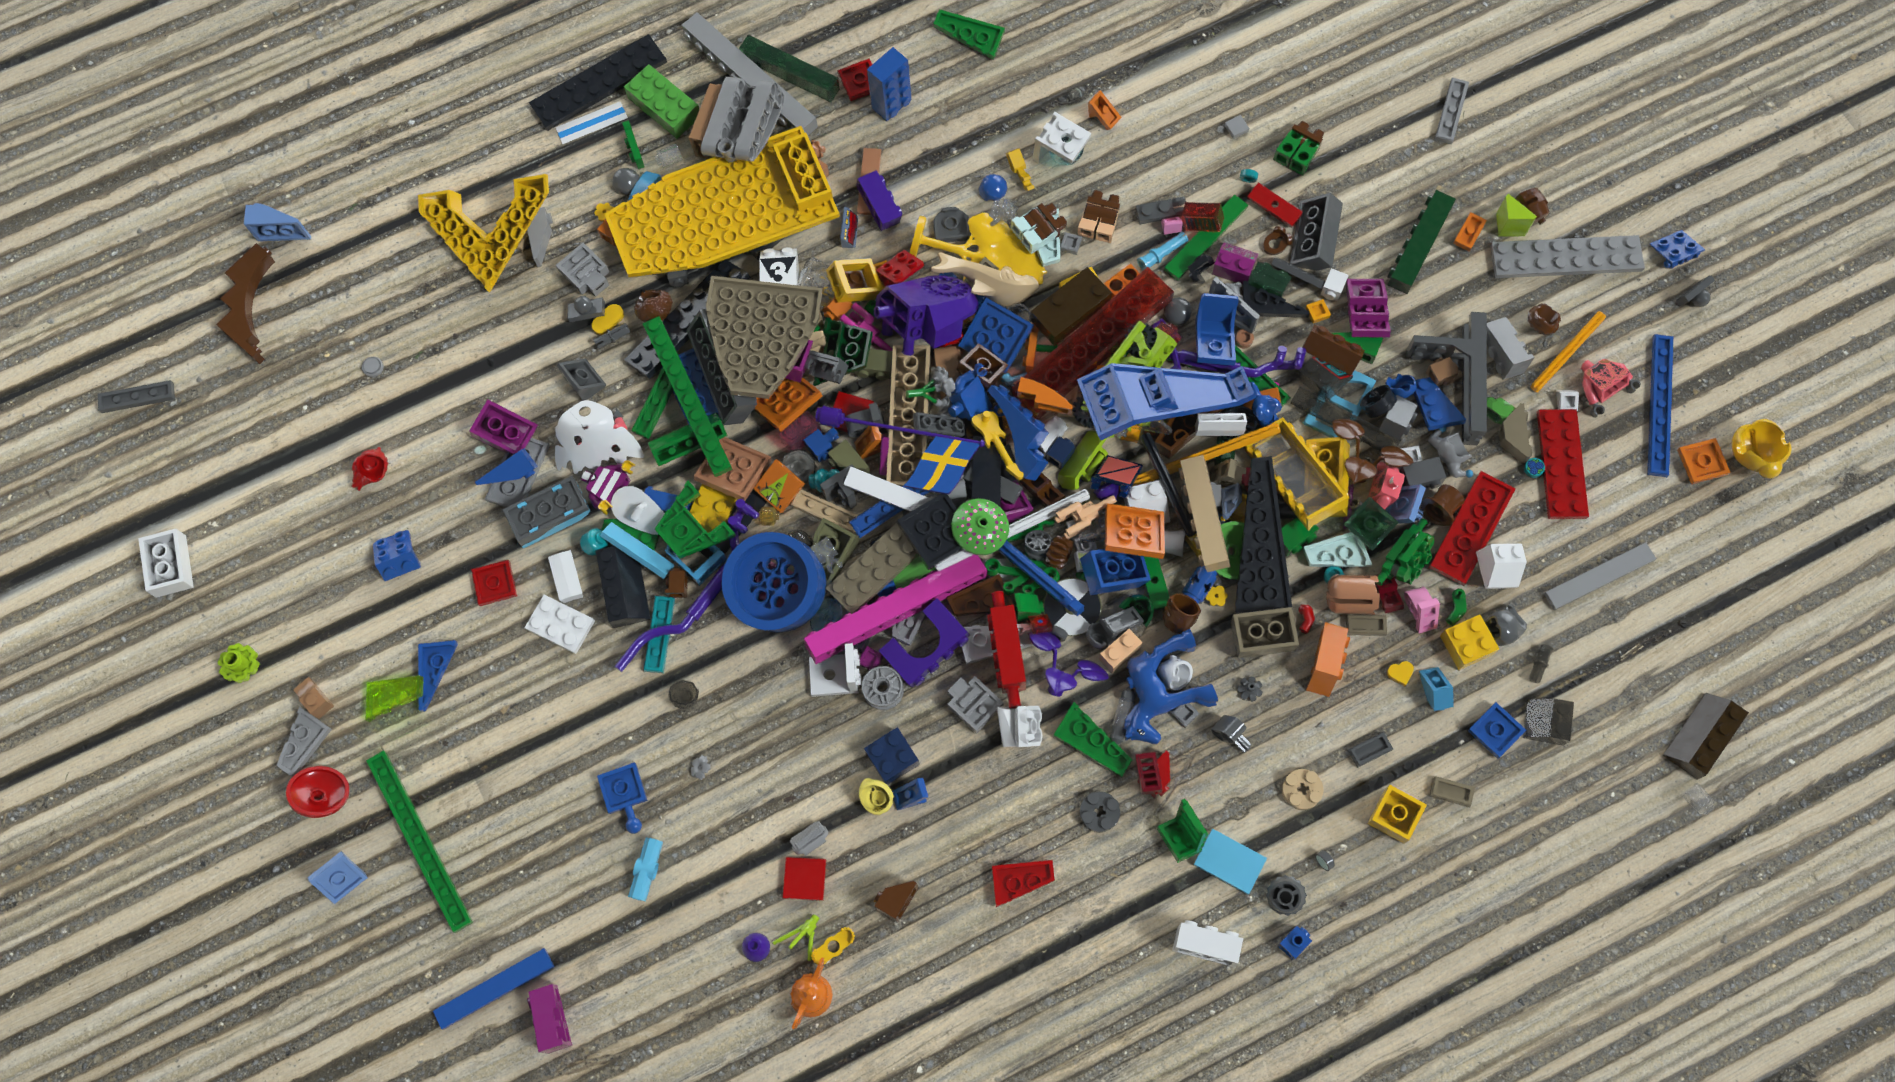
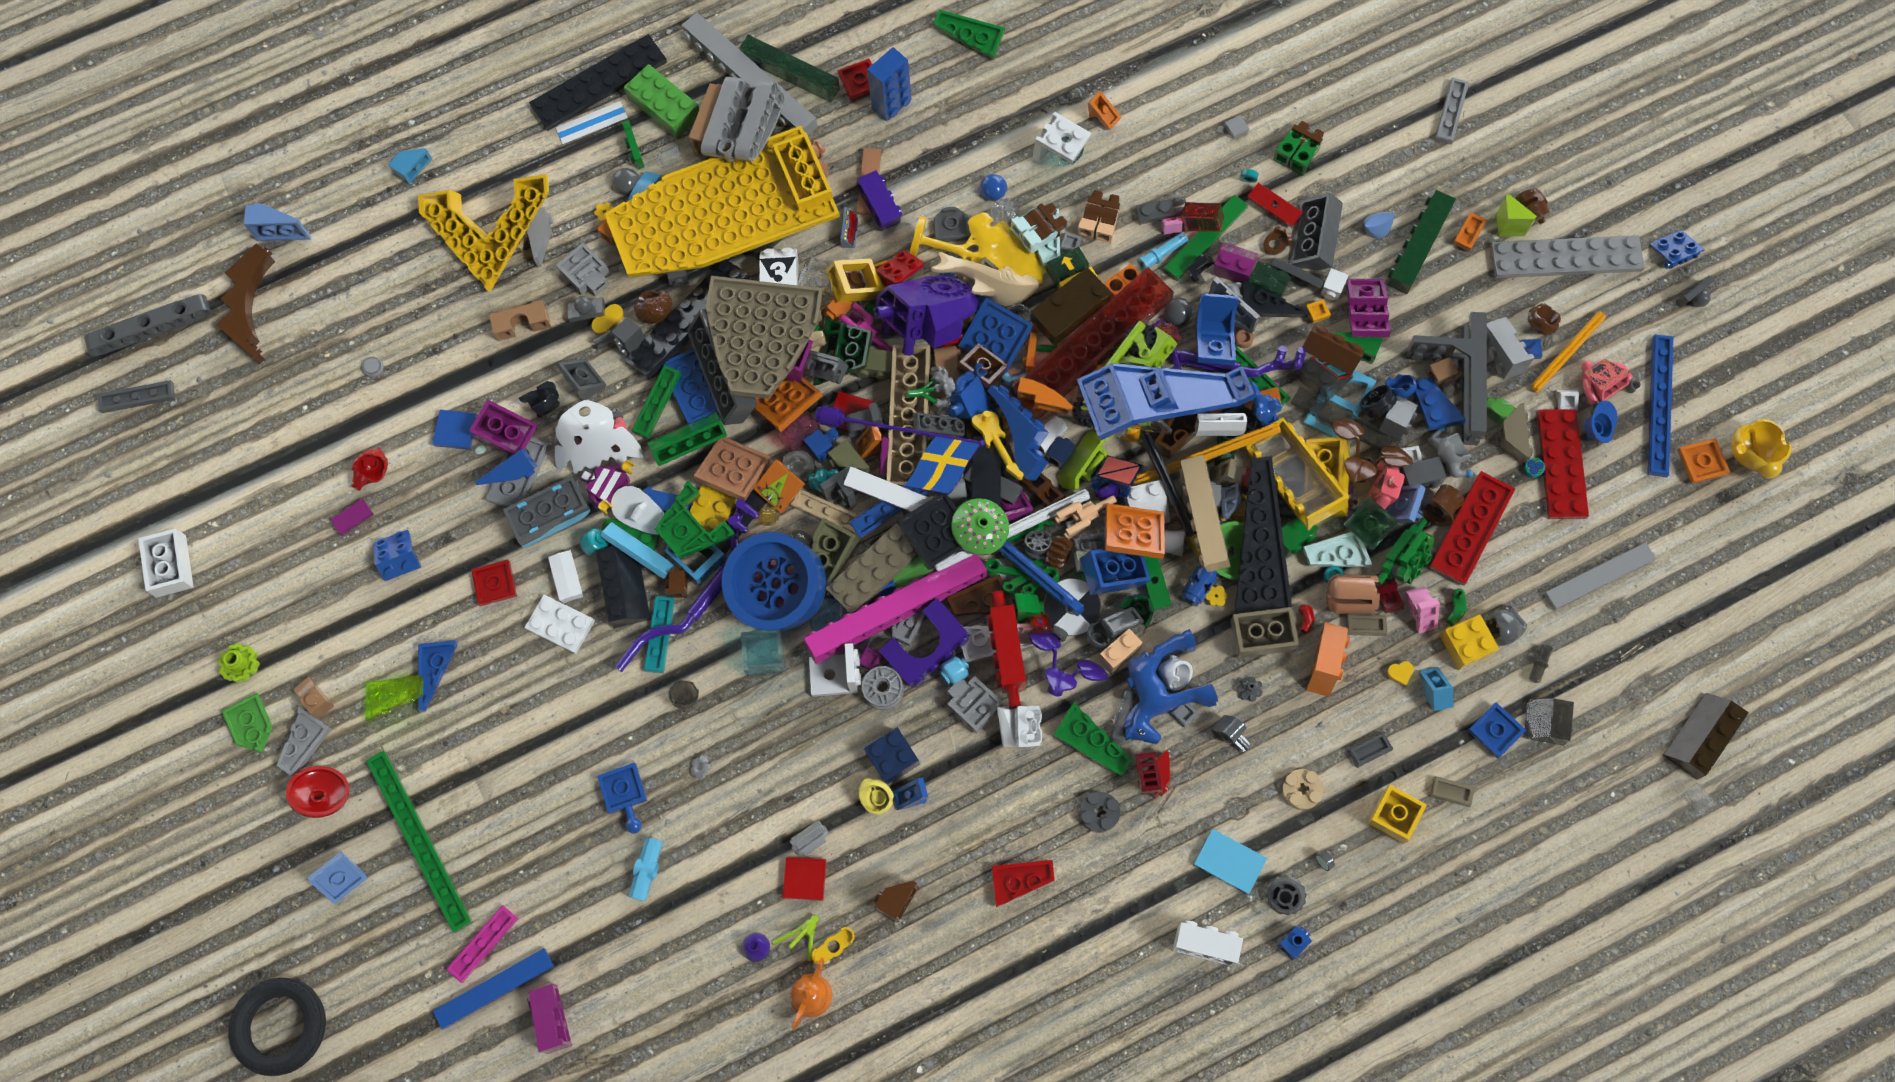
(136, 329): none -> dark grey beam
(240, 1027): none -> black tyre
(249, 723): none -> bright green tile
(352, 517): none -> magenta tile
(409, 163): none -> dark azure slope
(453, 429): none -> blue tile
(482, 944): none -> dark pink tile
(505, 321): none -> medium nougat arch
(542, 400): none -> black helmet
(627, 336): none -> dark grey brick
(687, 397): green plate -> none
(762, 652): none -> clear light blue brick
(825, 552): clear plate -> none
(954, 670): none -> medium azure head
(1018, 165): yellow piece -> none
(1066, 265): none -> clear green brick
(1180, 613): reddish brown helmet -> none
(1184, 833): green plate -> none
(1378, 224): none -> medium blue piece
(1501, 565): white slope -> none
(1533, 346): none -> blue tile
(1602, 423): none -> blue piece

